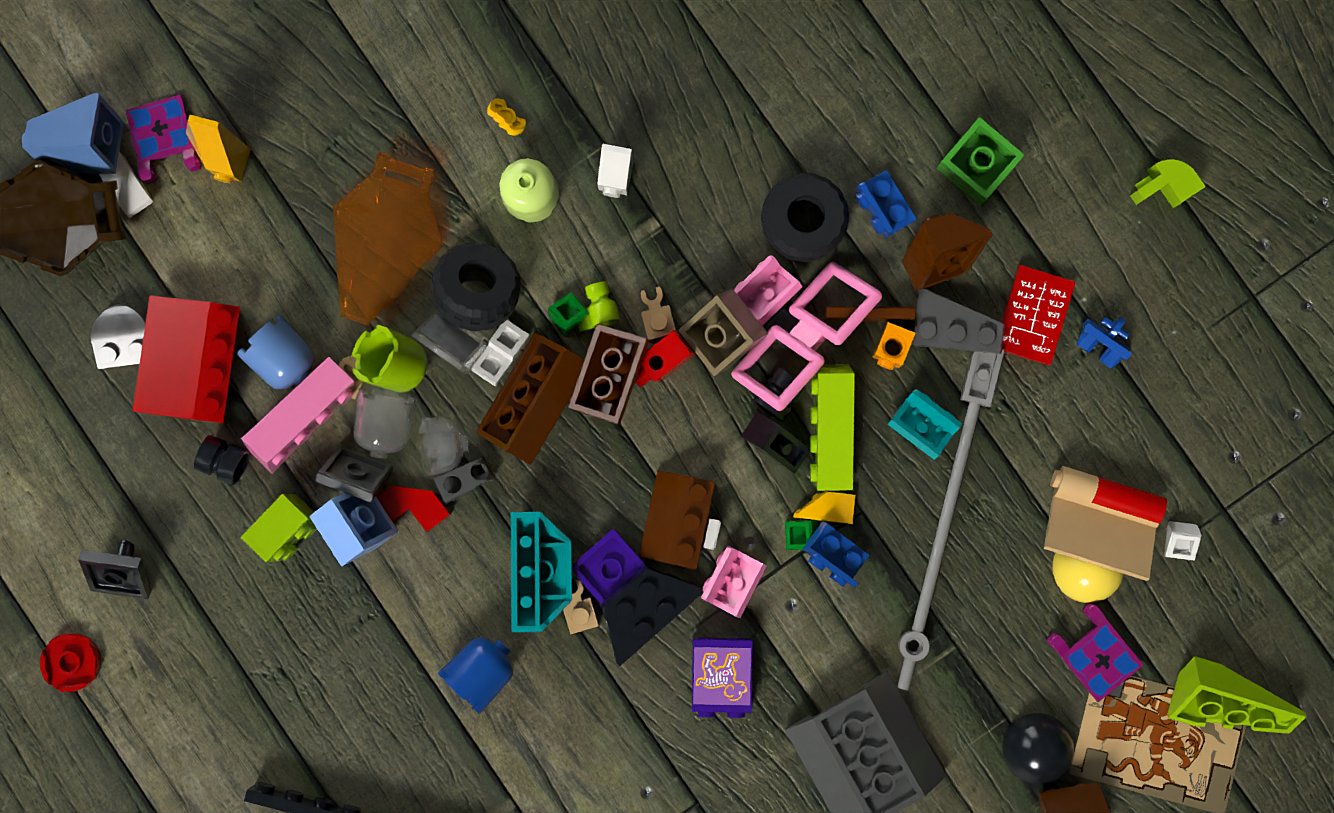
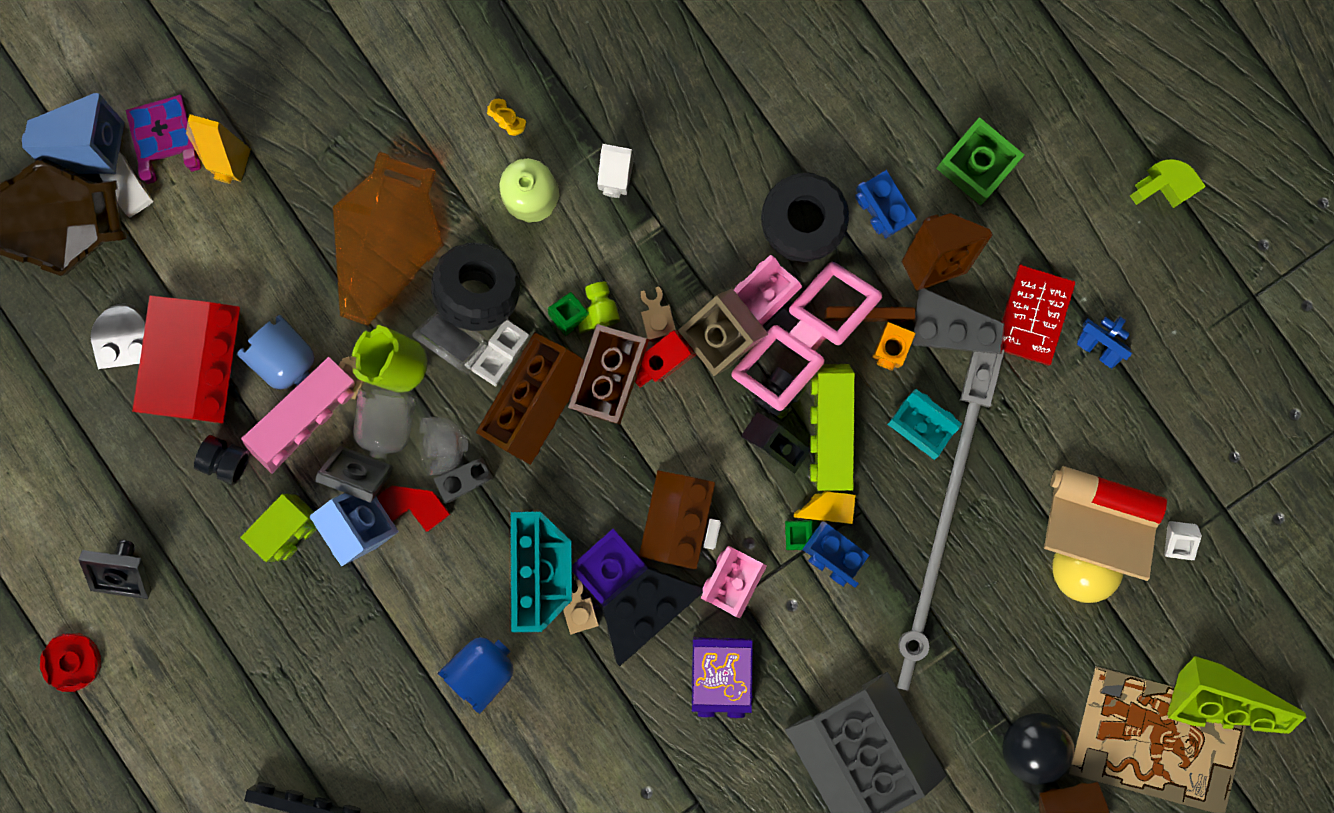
(1099, 658): magenta flag -> none

